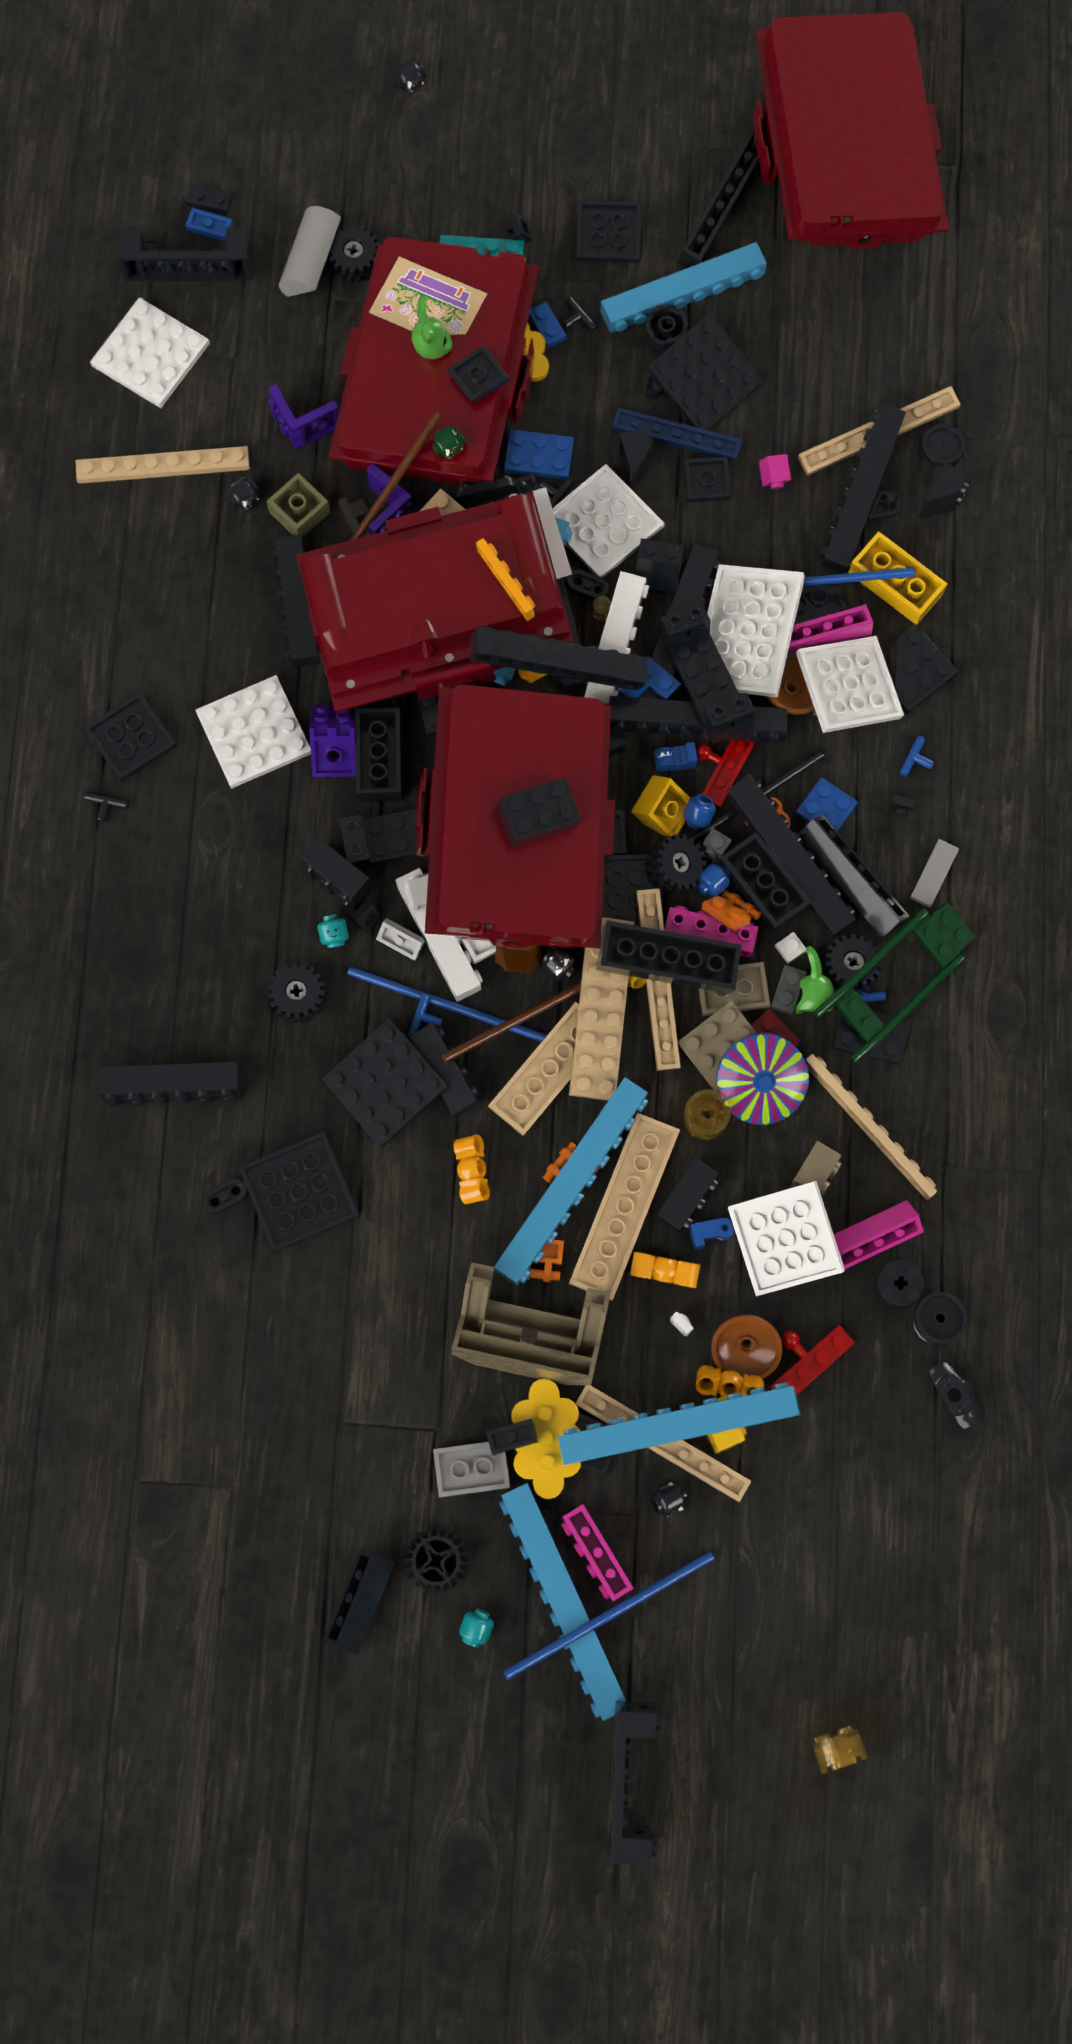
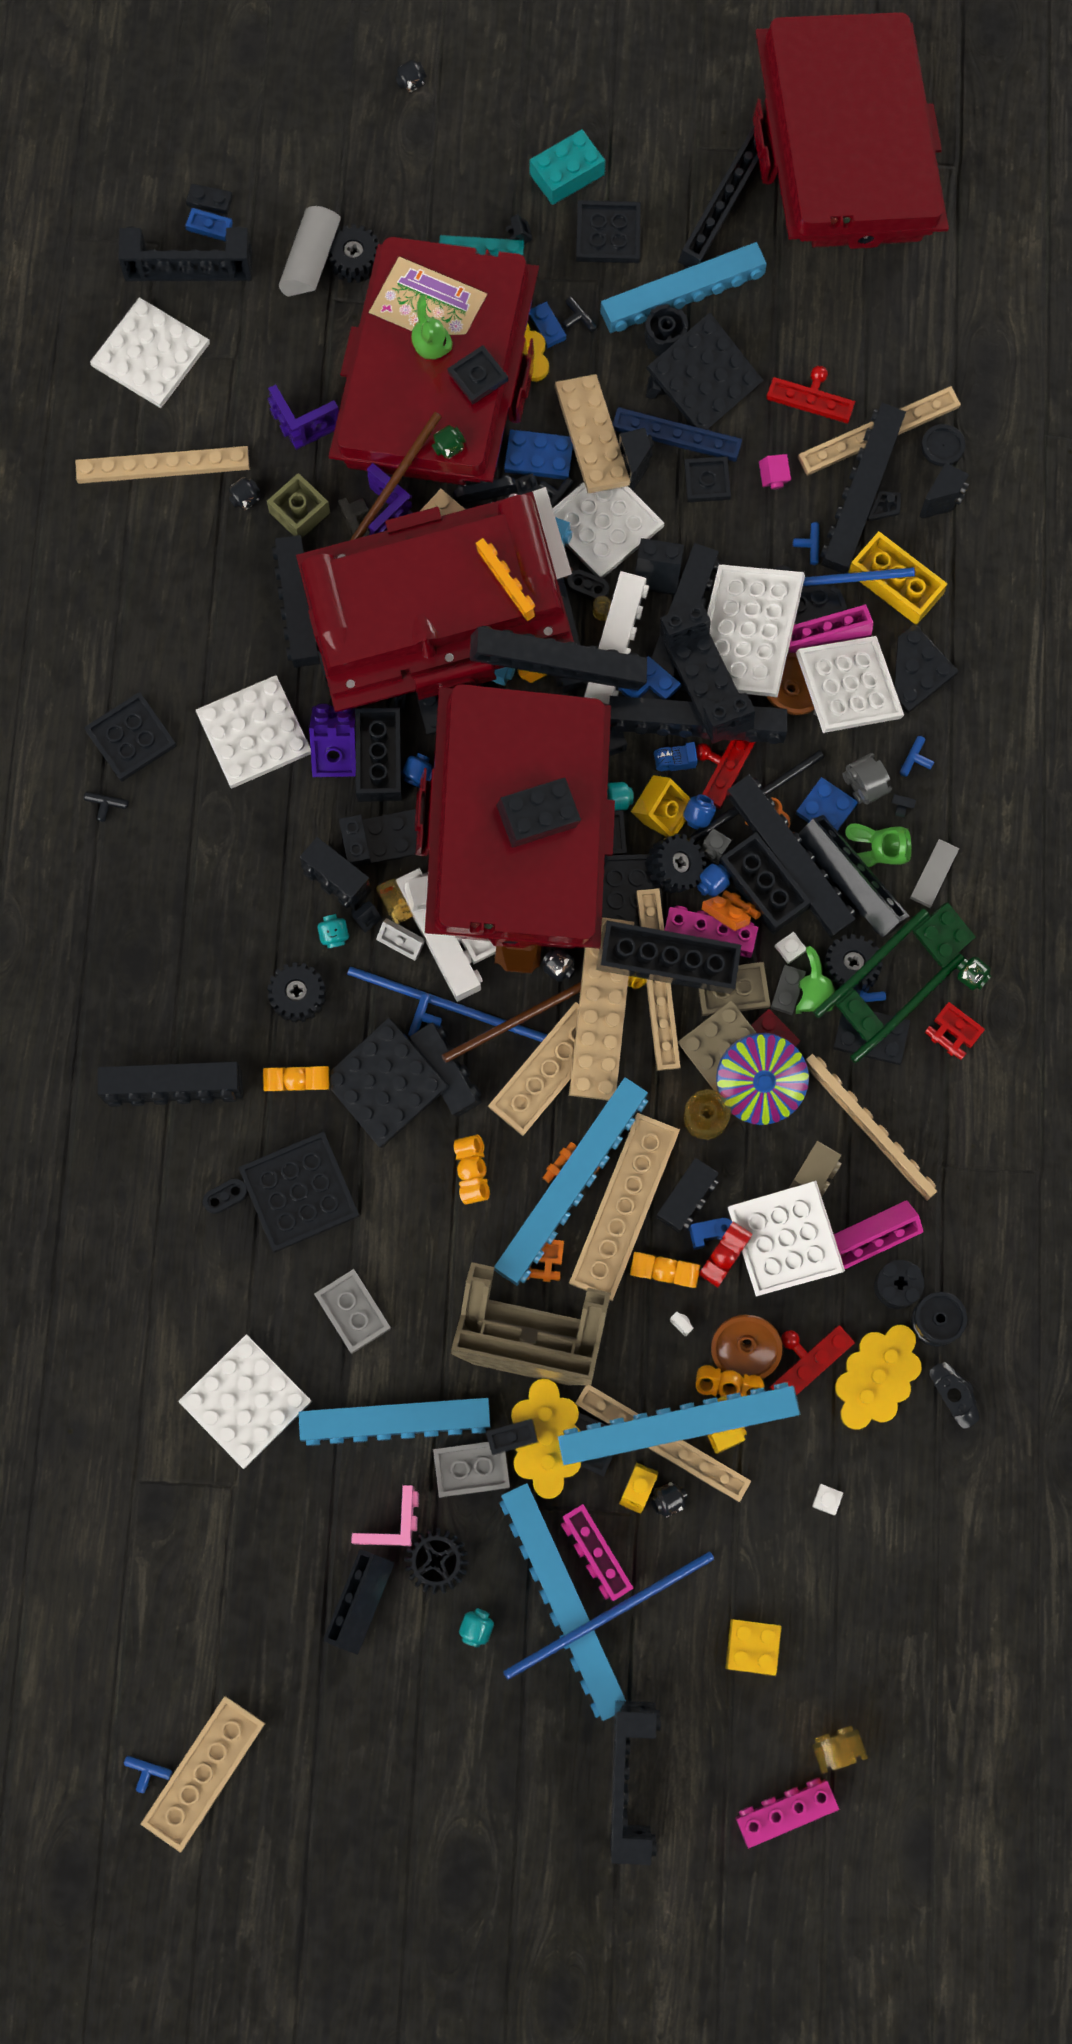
(147, 1770): none -> blue piece
(203, 1774): none -> tan plate
(245, 1401): none -> white plate
(296, 1078): none -> light orange piece
(352, 1311): none -> light grey plate
(394, 901): none -> clear yellow leg
(394, 1420): none -> dark azure brick
(409, 1523): none -> bright pink bracket
(414, 768): none -> blue head
(567, 167): none -> teal brick
(592, 434): none -> tan plate
(621, 794): none -> teal head
(638, 1488): none -> yellow torso
(725, 1254): none -> red piece
(753, 1647): none -> yellow brick
(786, 1813): none -> dark pink brick
(811, 398): none -> red plate
(812, 543): none -> blue piece
(827, 1499): none -> white plate
(867, 779): none -> dark grey brick
(878, 1377): none -> yellow plate
(888, 845): none -> bright green piece
(957, 1024): none -> red plate
(973, 973): none -> dark green head

